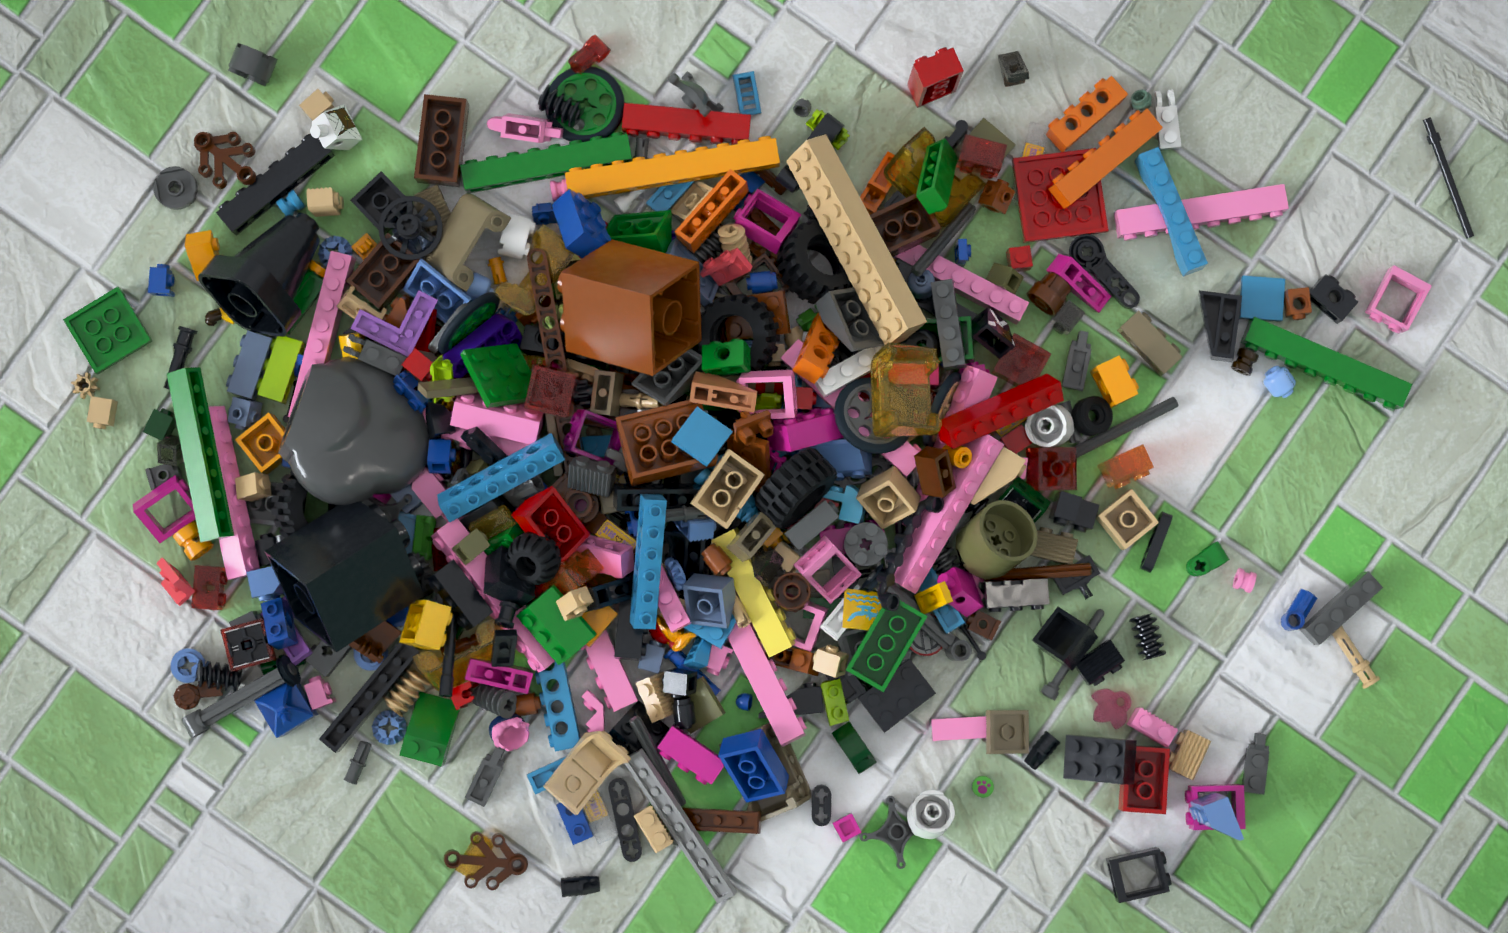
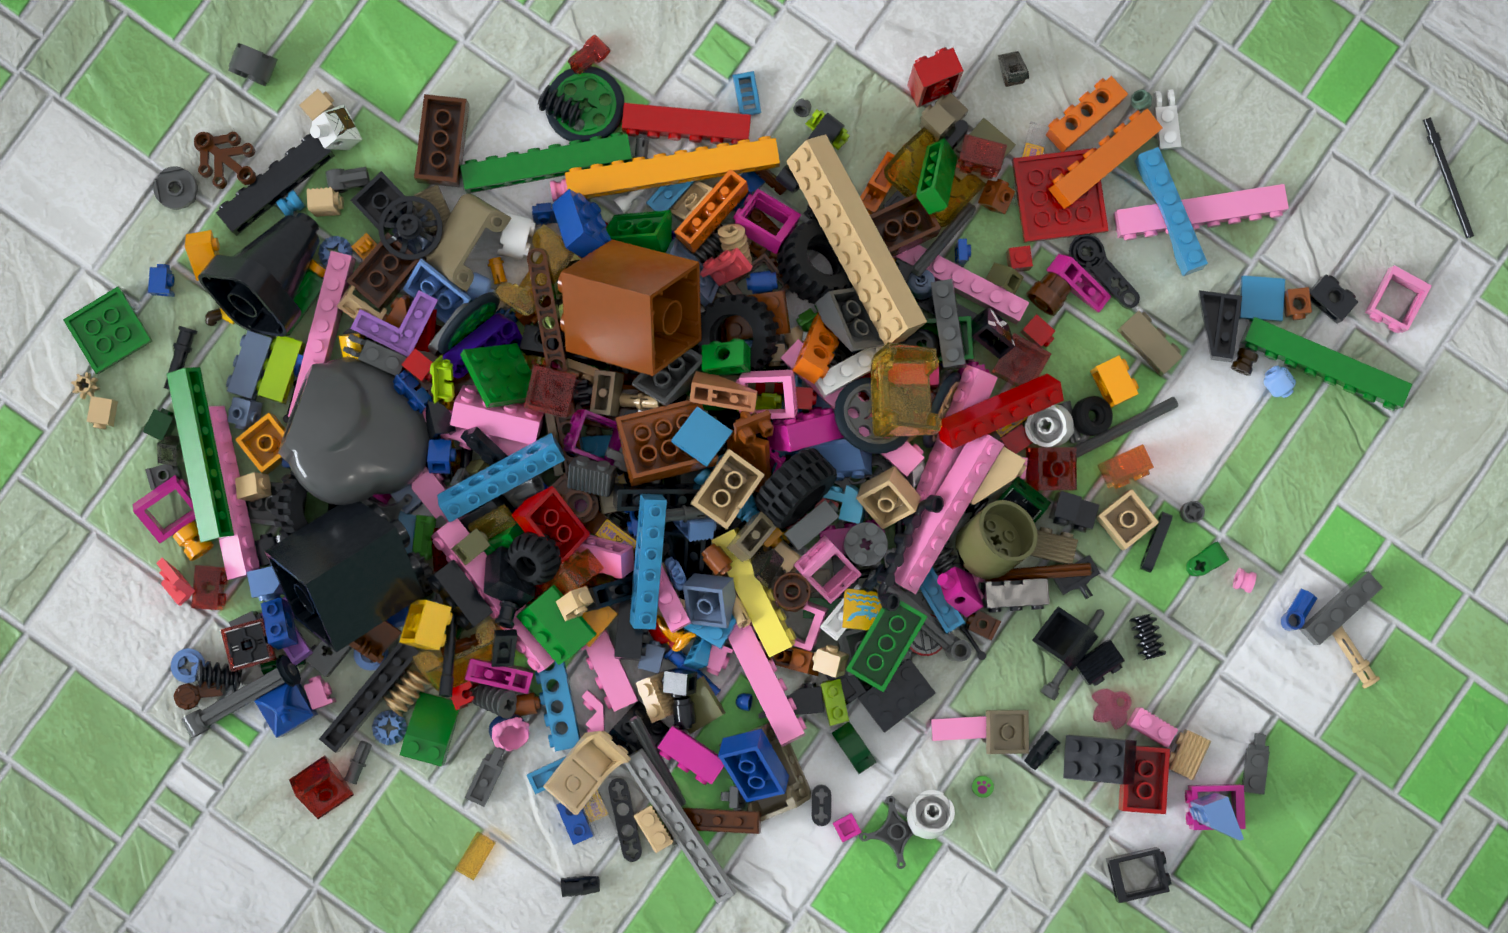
(320, 787): none -> clear red slope
(342, 180): none -> dark grey piece
(447, 388): dark tan tile -> none
(488, 862): reddish brown plant -> none
(524, 128): bright pink hinge -> none
(694, 94): dark grey piece -> none
(734, 797): none -> dark grey tile
(933, 598): yellow plate -> none
(935, 471): reddish brown brick -> none
(943, 116): none -> dark tan brick
(959, 456): light orange brick -> none
(1038, 332): none -> red brick
(1067, 318): clear smoke brick -> none
(1077, 363): dark grey hinge -> none
(1195, 513): none -> dark grey wheel

